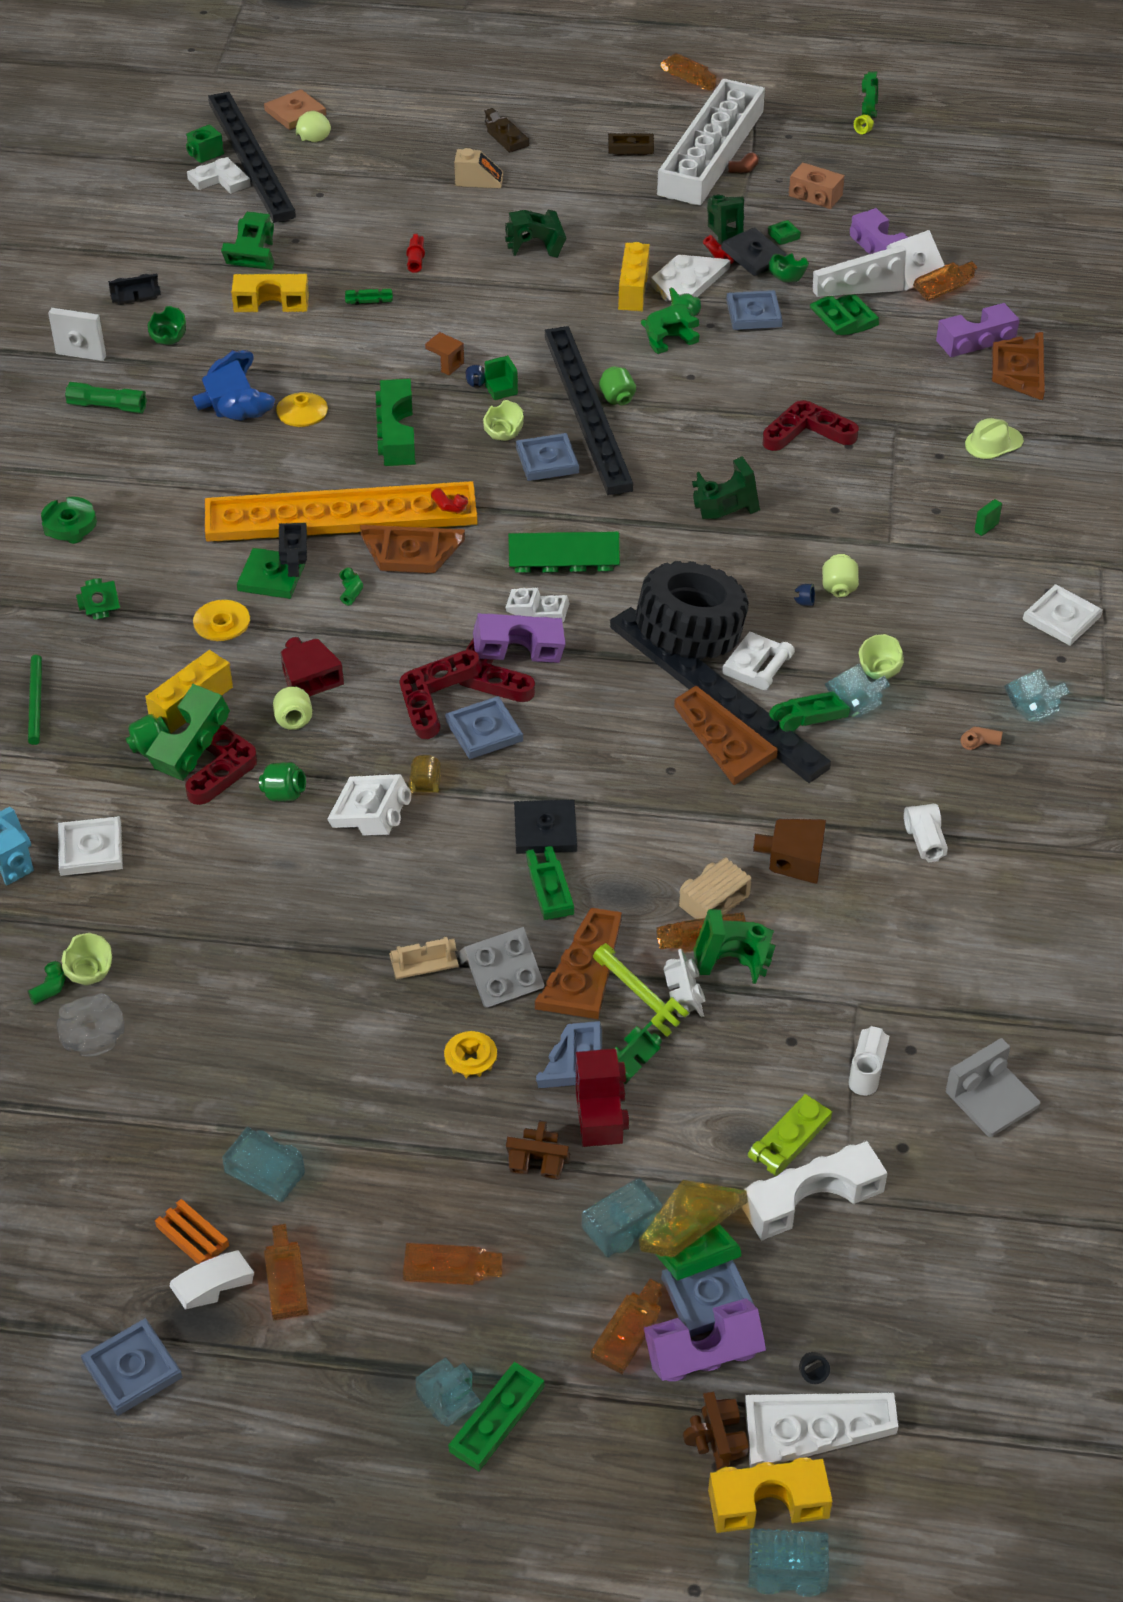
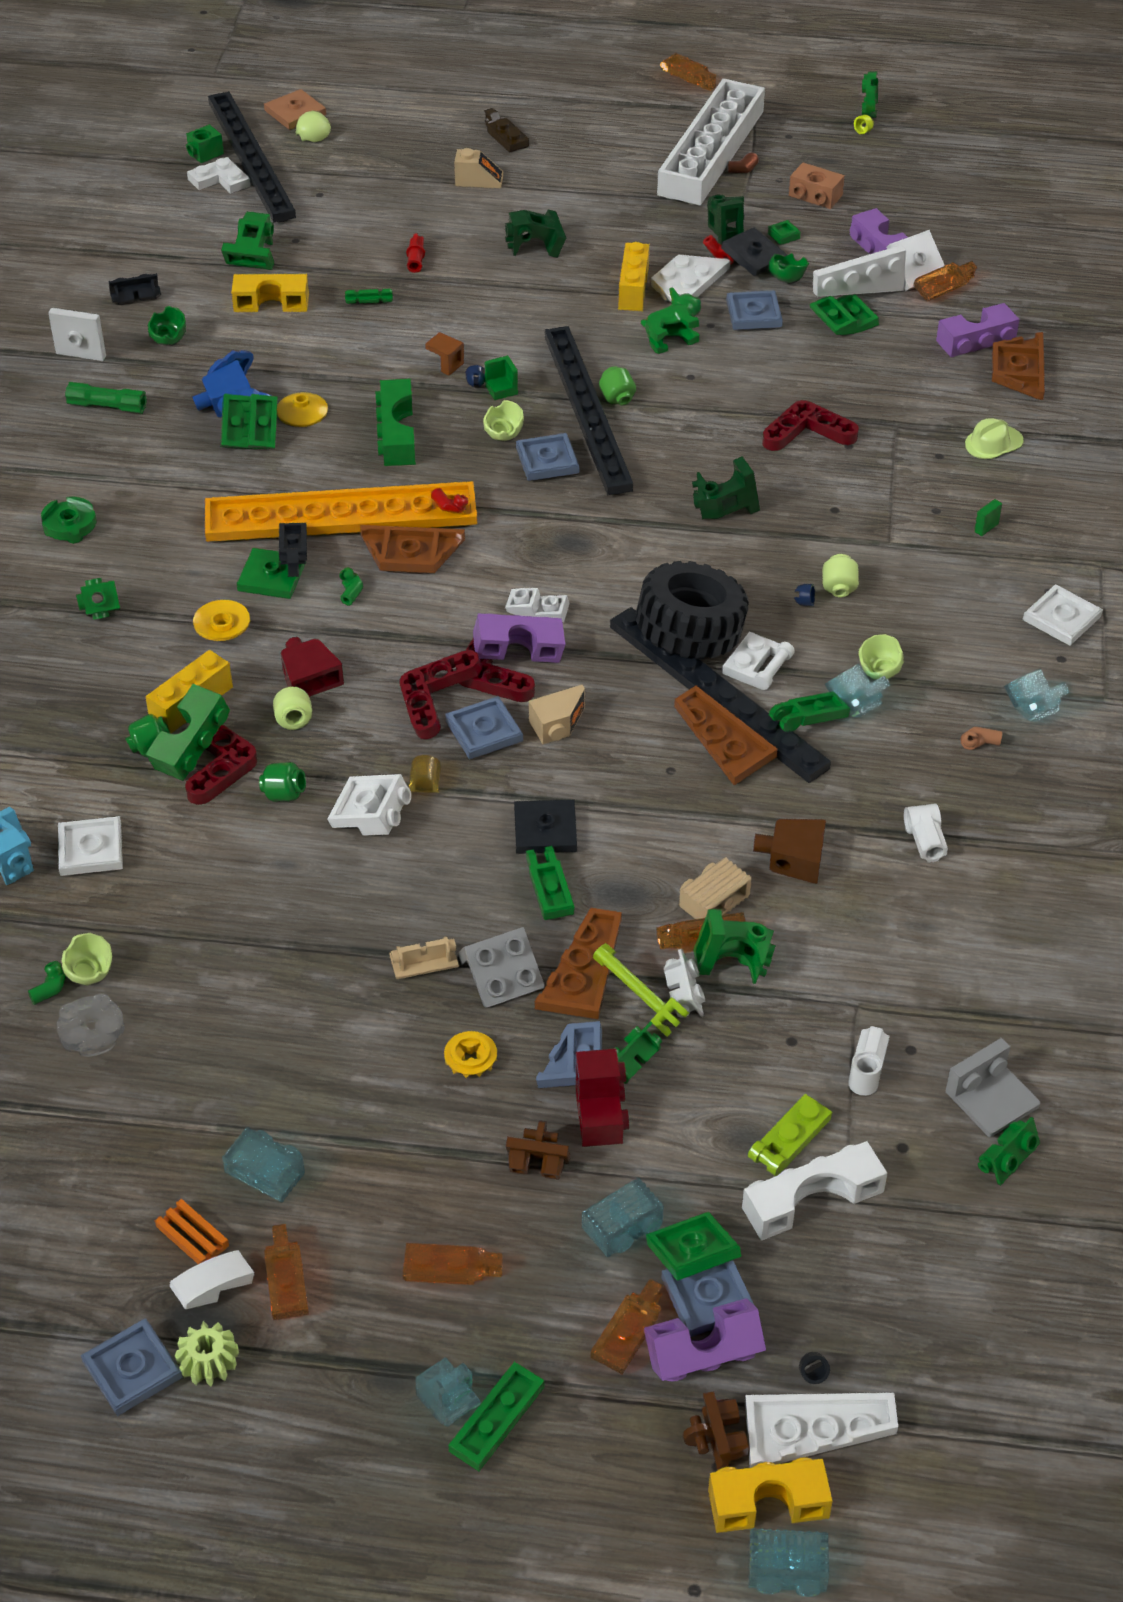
(35, 700): green bar -> none
(194, 1358): none -> yellowish green gear
(249, 421): none -> green slope
(557, 713): none -> tan slope
(564, 550): green slope -> none
(630, 143): dark brown plate -> none
(689, 1215): clear yellow wing -> none
(1018, 1143): none -> green hinge

